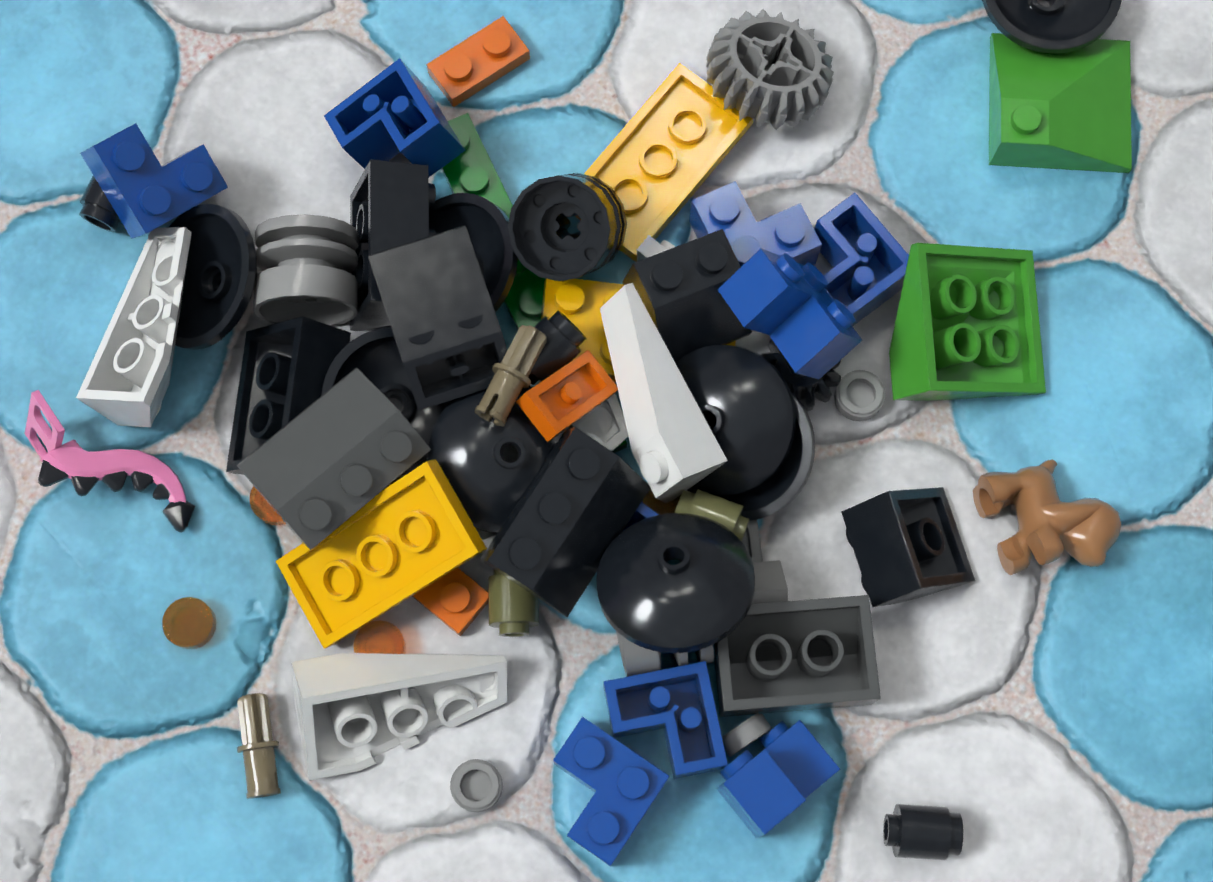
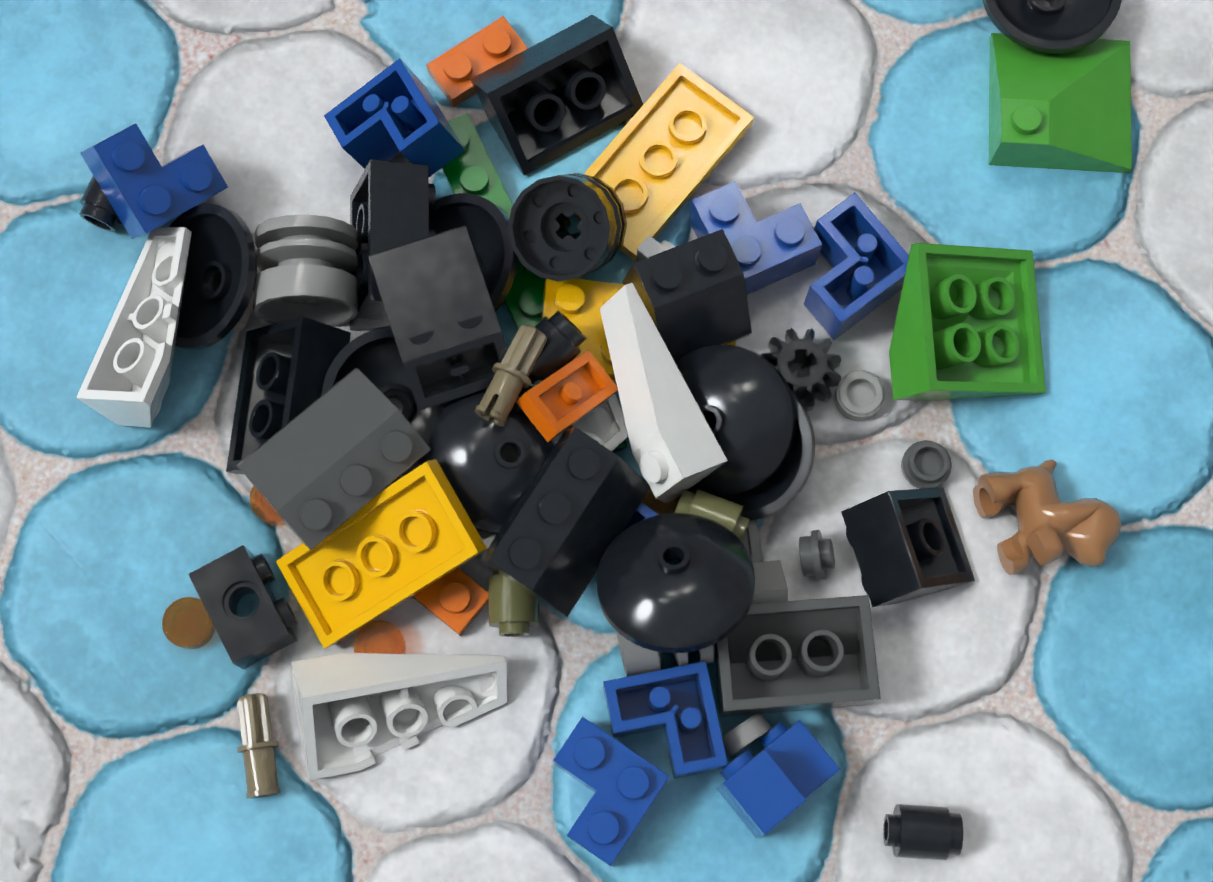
(110, 466): bright pink piece -> none
(220, 589): none -> black brick
(476, 785): light grey tile -> none
(559, 93): none -> black slope
(769, 69): light grey gear -> none
(794, 309): blue brick -> none
(816, 555): none -> dark grey plate
(926, 464): none -> dark grey plate

